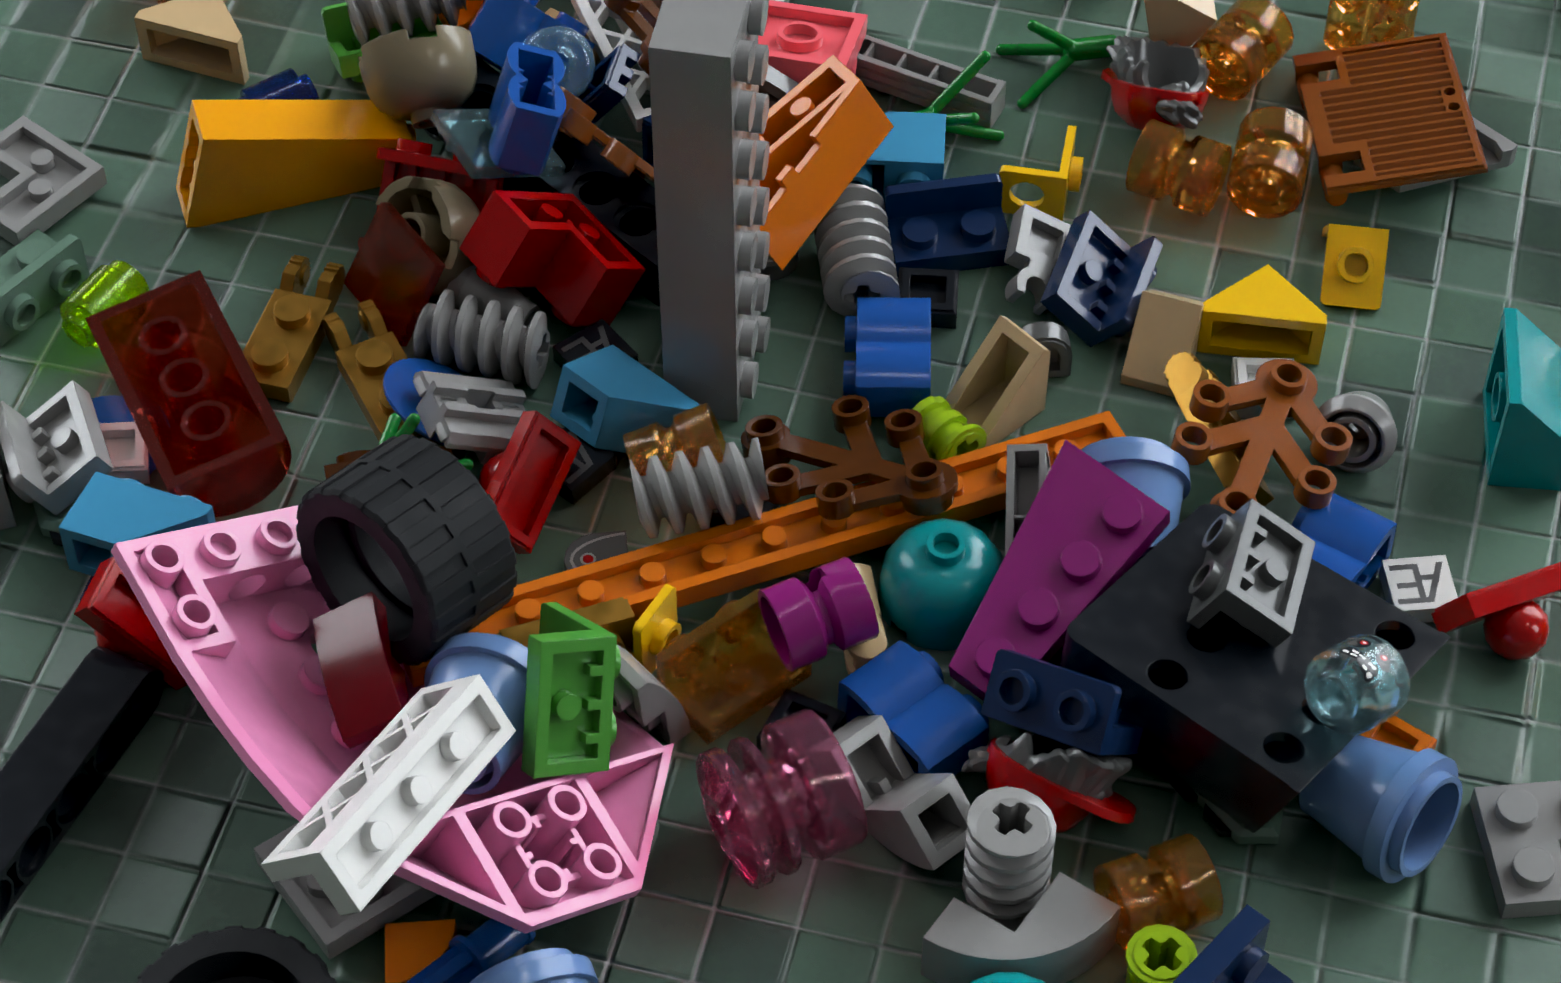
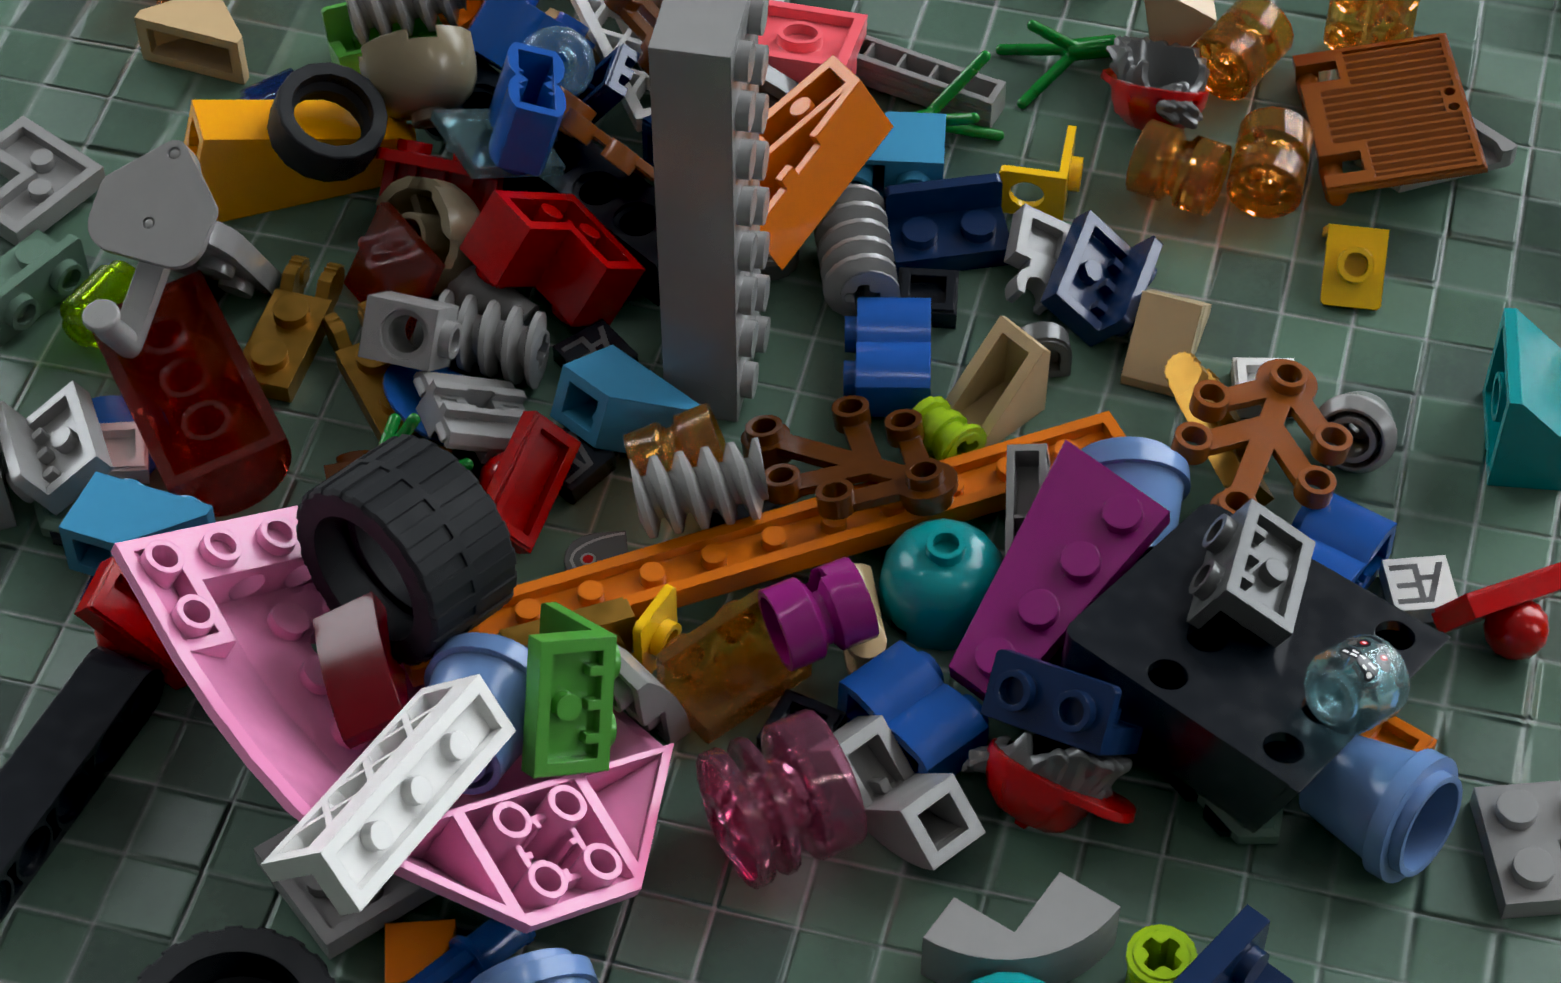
(167, 222): none -> light grey plate
(344, 88): none -> black tyre
(385, 336): none -> light grey brick
(1008, 854): light grey piece -> none
(1167, 888): clear orange wheel -> none
(1262, 320): yellow slope -> none

